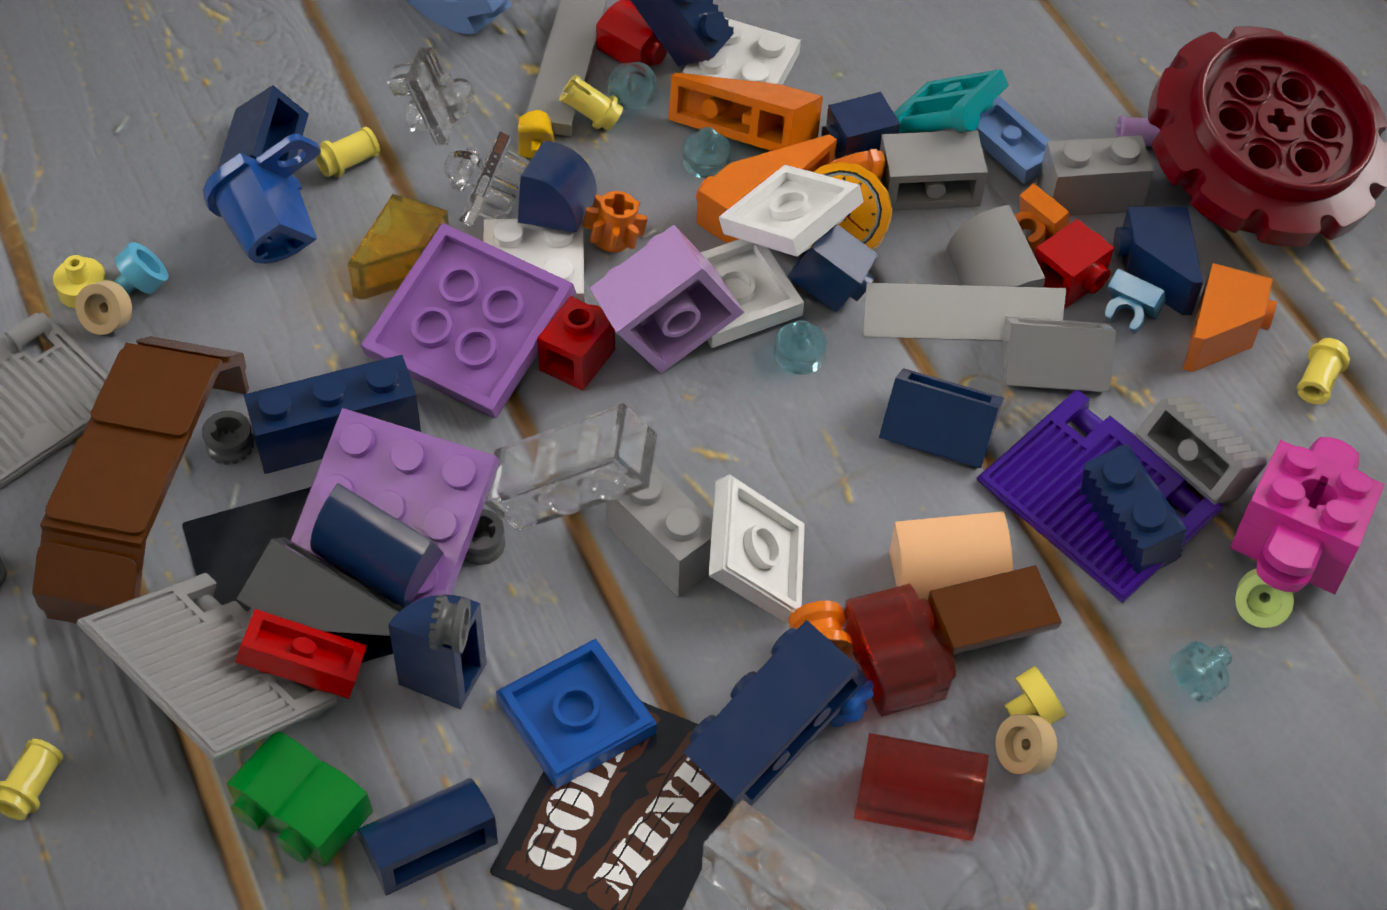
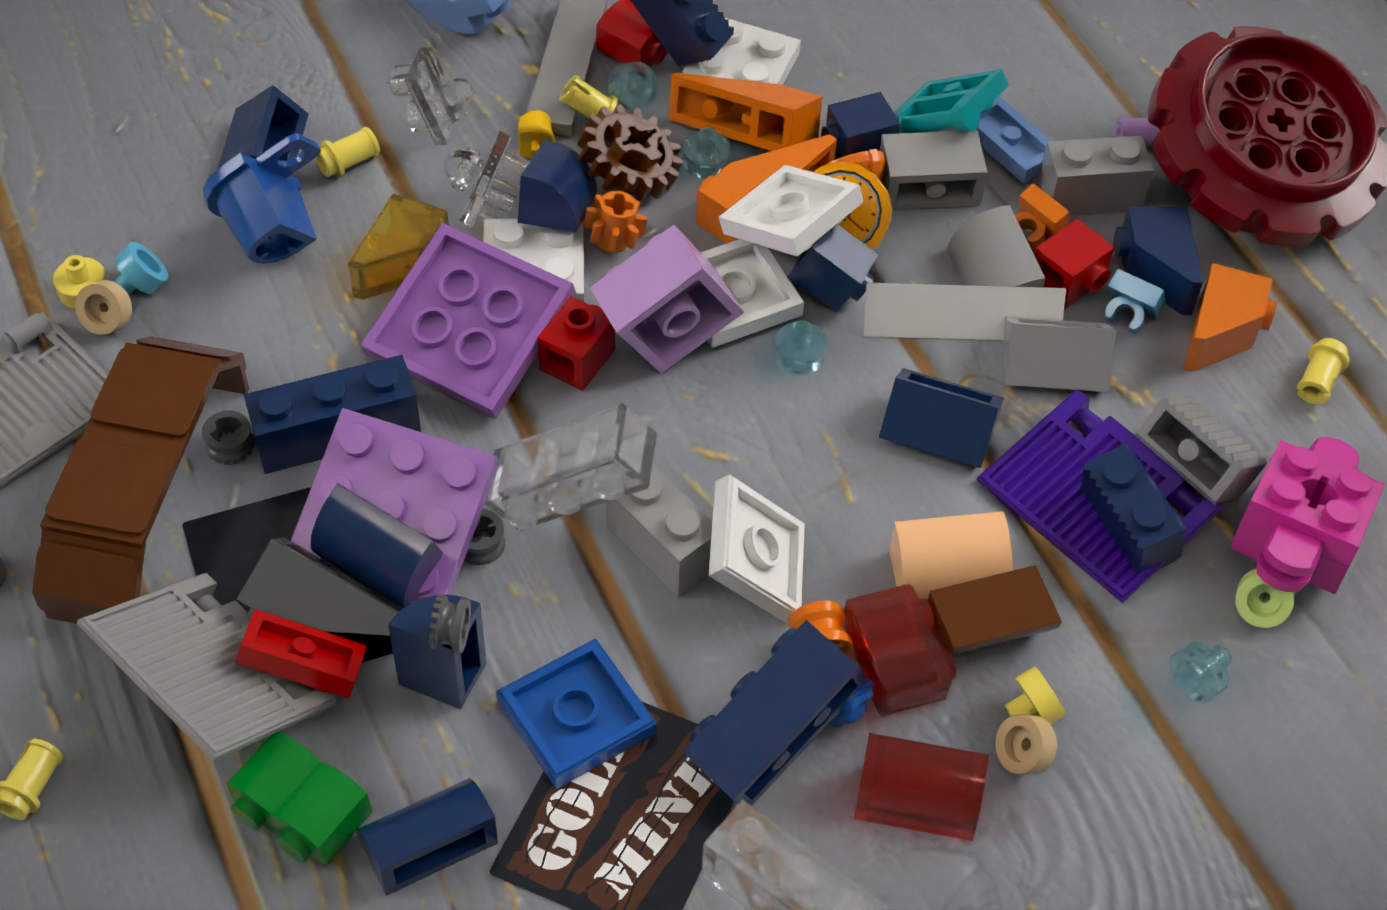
(630, 152): none -> reddish brown gear

